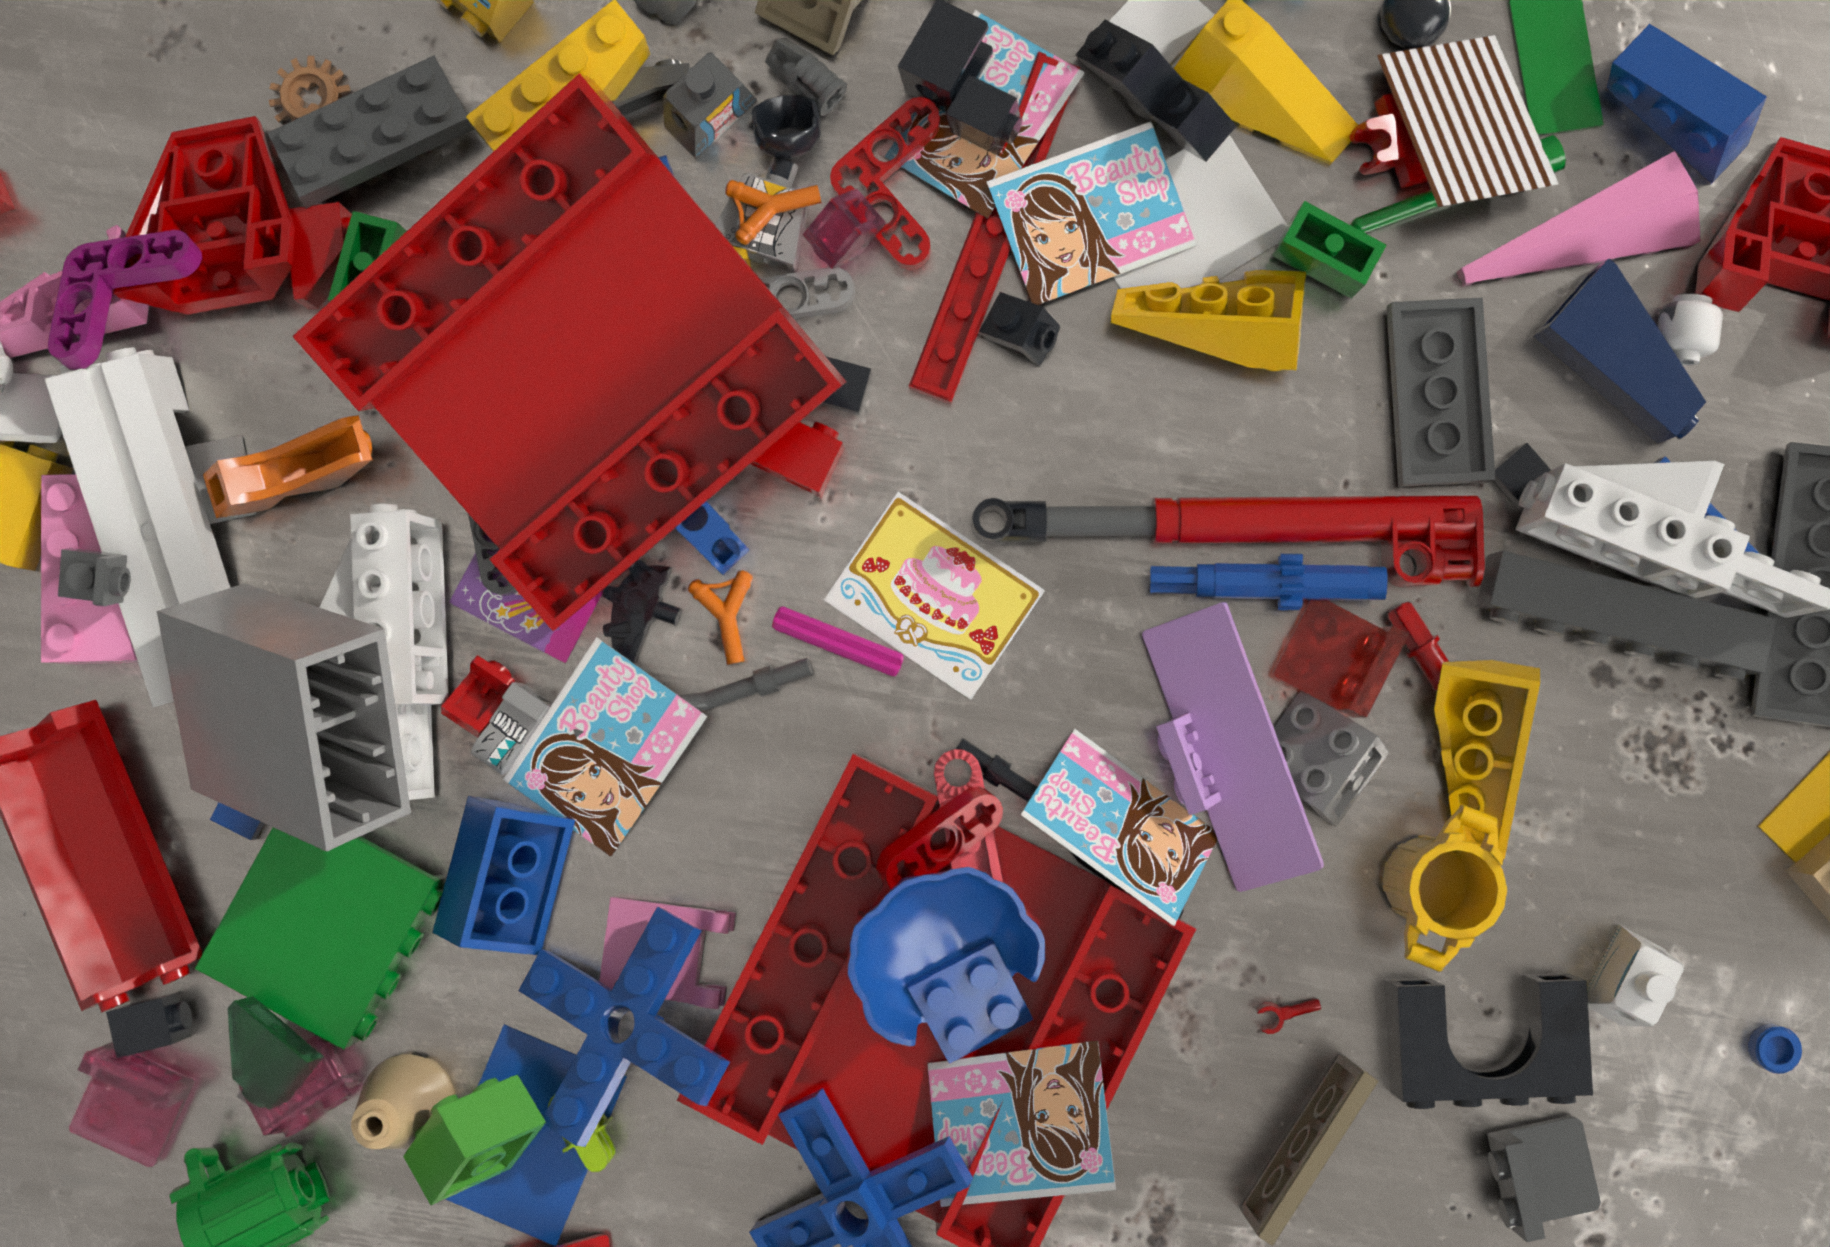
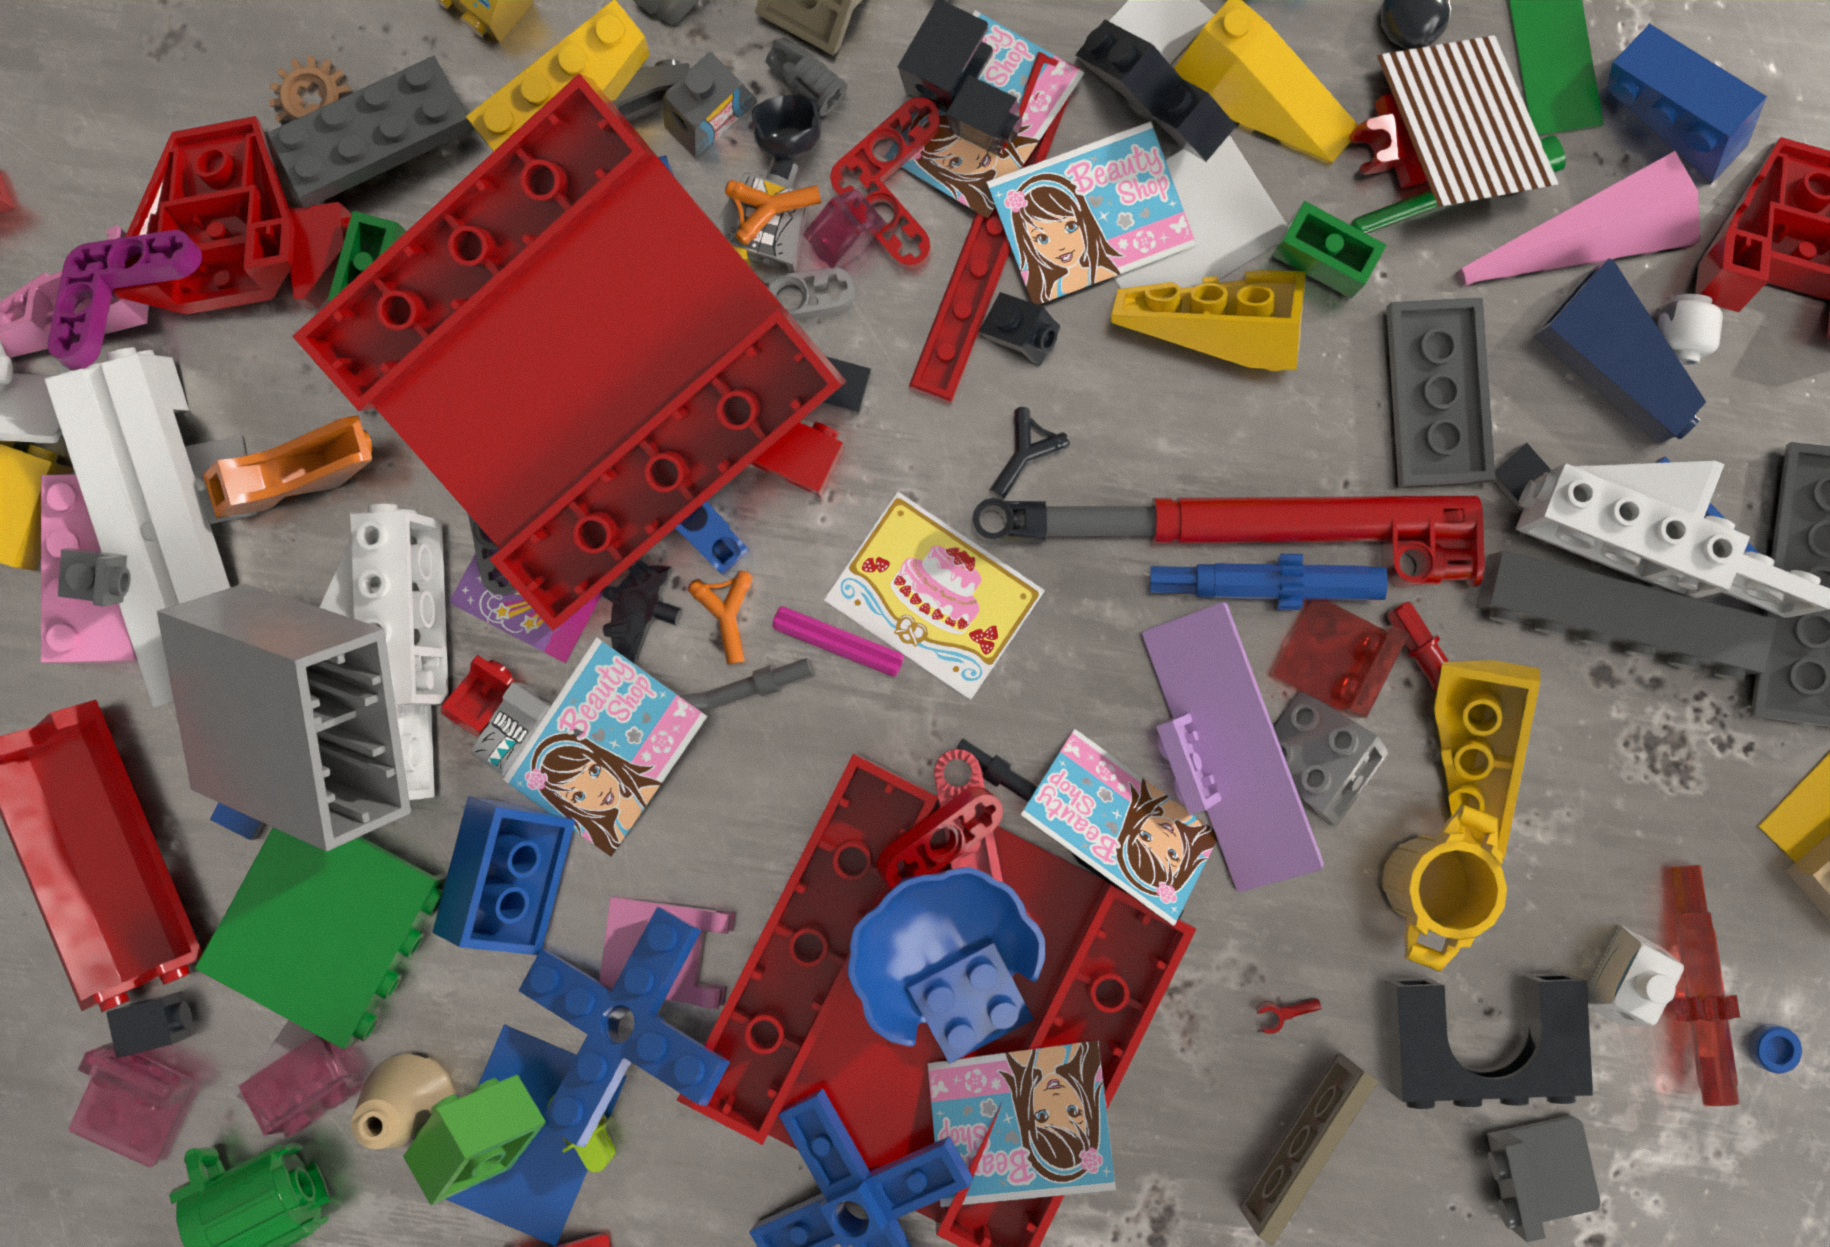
(267, 1054): clear green slope -> none
(1025, 451): none -> black piece
(1704, 1001): none -> clear red piece

